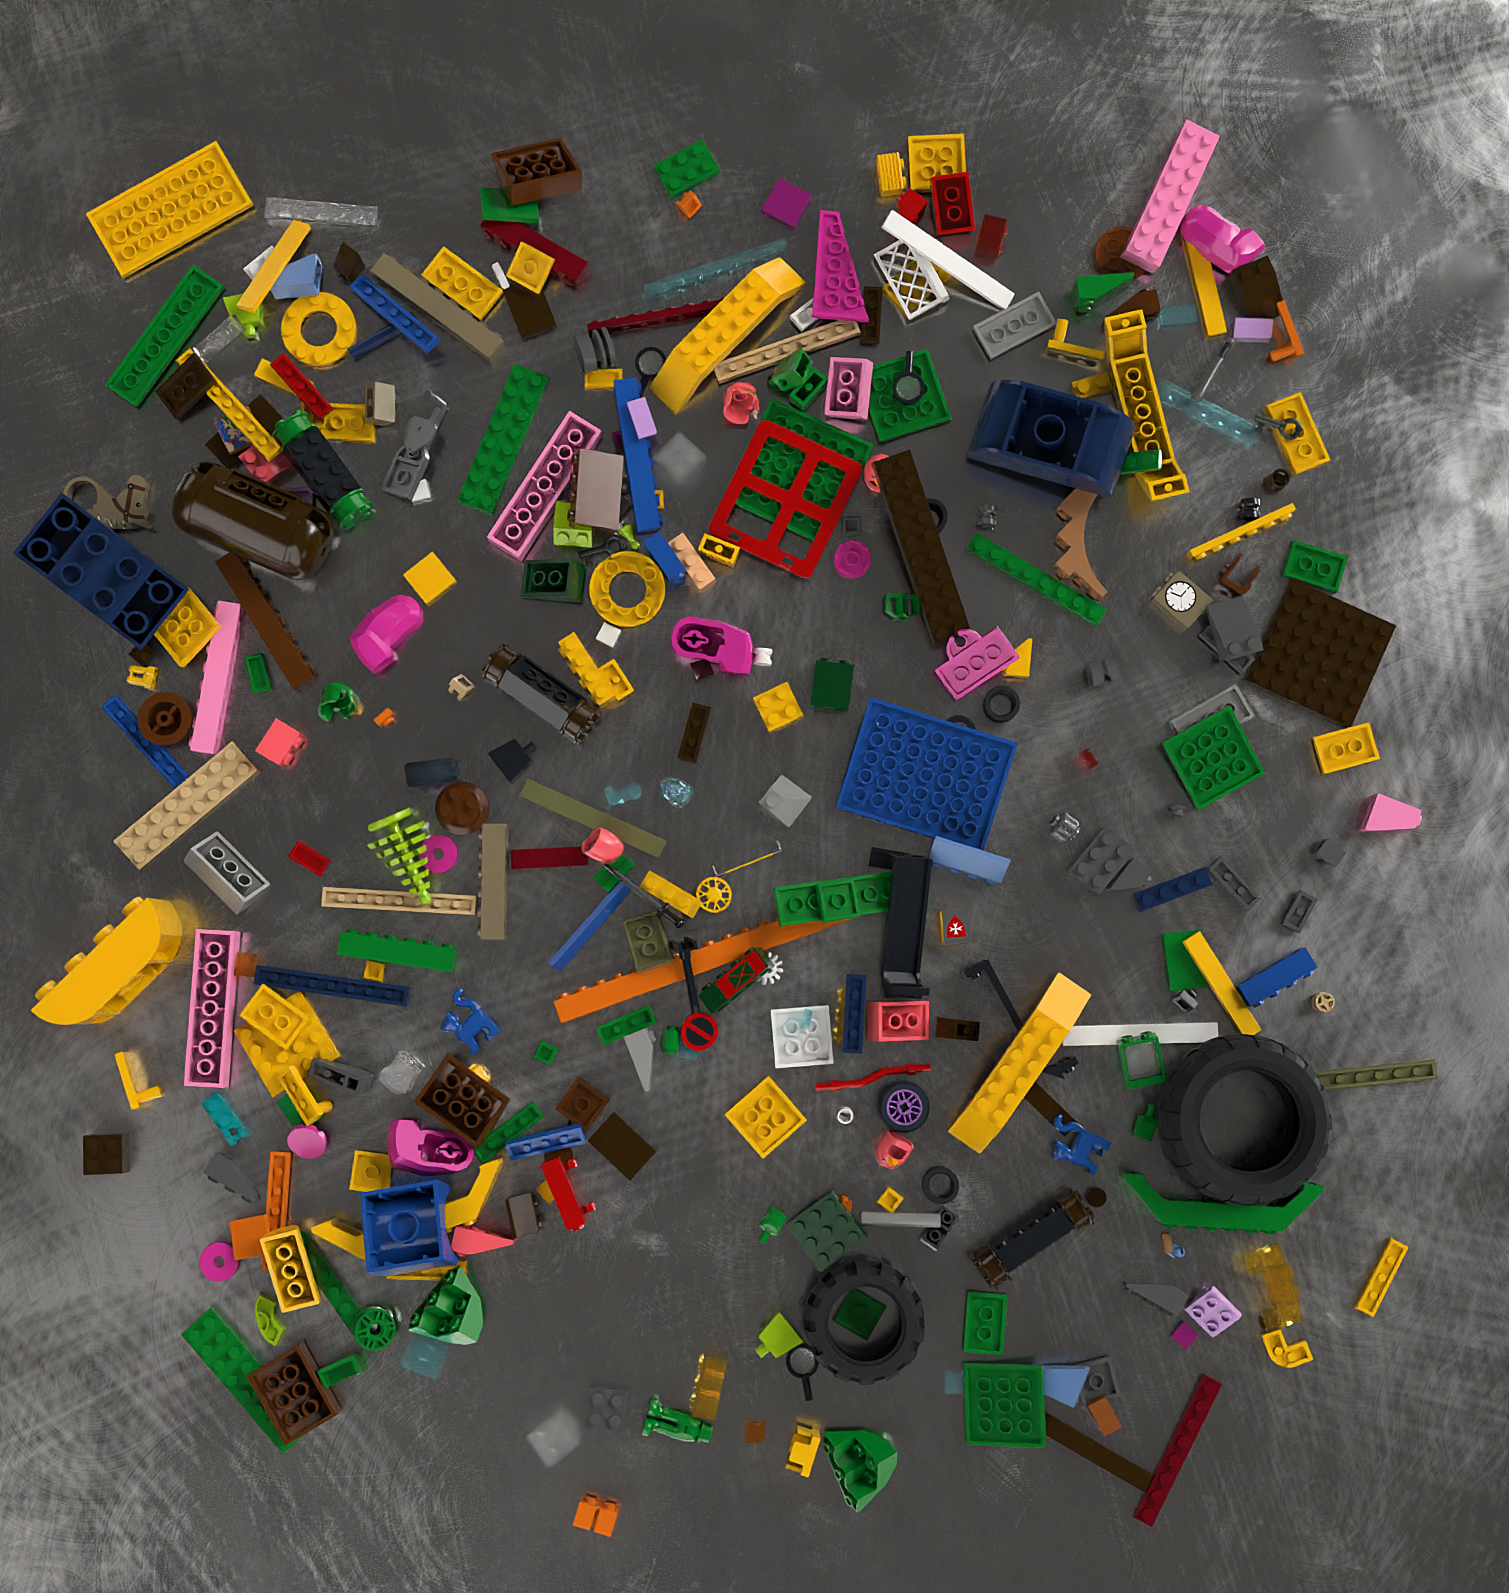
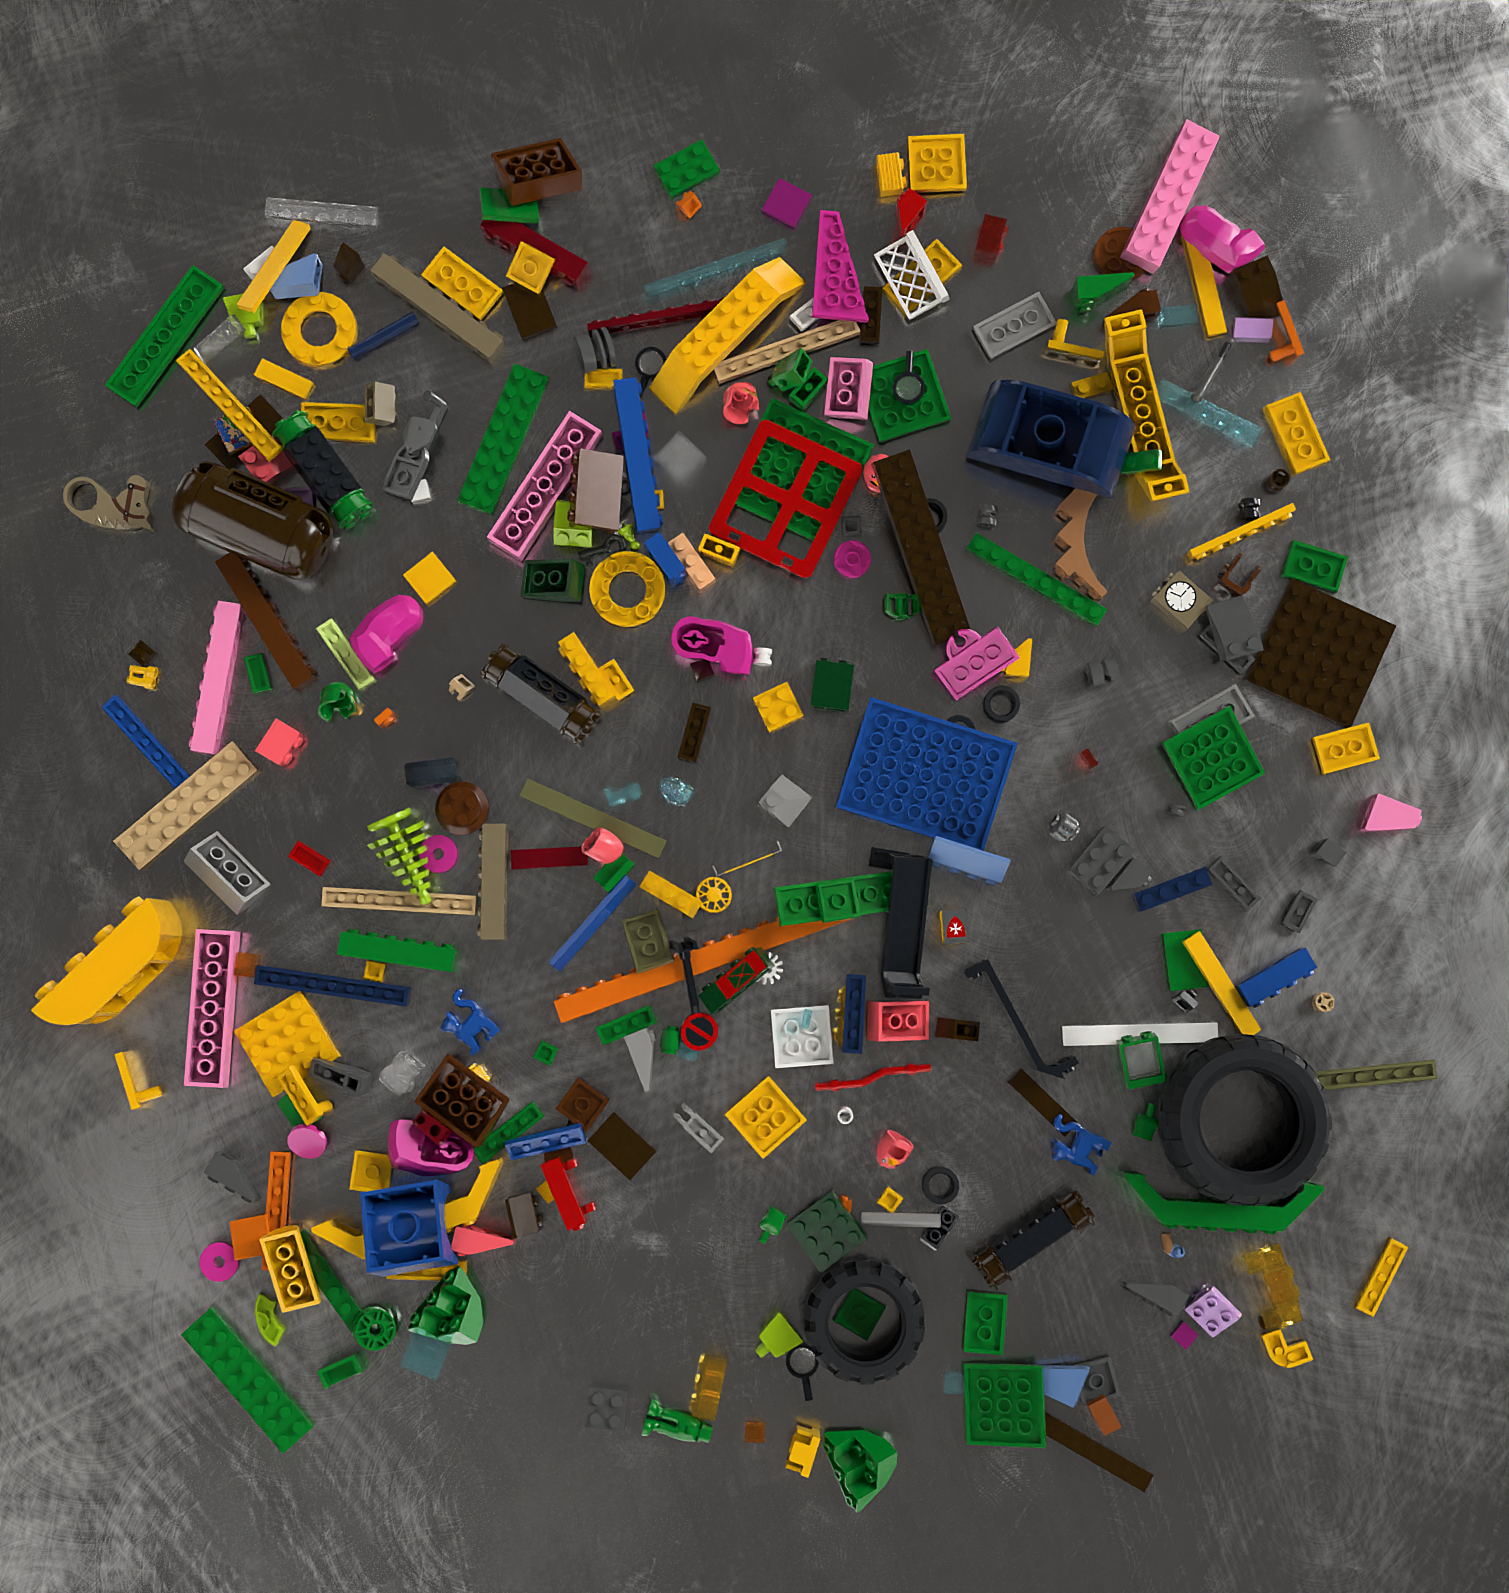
(101, 571): dark blue brick -> none
(106, 1154): dark brown brick -> none
(164, 718): reddish brown piece -> none
(169, 209): yellow plate -> none
(185, 386): dark brown tile -> none
(187, 629): yellow plate -> none
(224, 1118): teal plate -> none
(274, 1016): yellow plate -> none
(293, 1393): reddish brown slope -> none
(301, 387): red tile -> none
(345, 654): none -> yellowish green tile
(394, 313): blue plate -> none
(432, 1127): none -> dark red leg
(500, 276): white tile -> none
(513, 758): black torso -> none
(553, 1438): clear brick -> none
(596, 1515): orange piece -> none
(608, 634): white tile -> none
(641, 418): lavender tile -> none
(662, 909): black sword -> none
(699, 1129): none -> light grey hinge
(910, 1118): wheel -> none
(947, 260): white tile -> none
(952, 204): red brick -> none
(1020, 1064): yellow slope -> none
(1096, 1197): dark brown tile -> none
(1177, 1450): dark red plate -> none
(1280, 425): pearl dark grey piece -> none

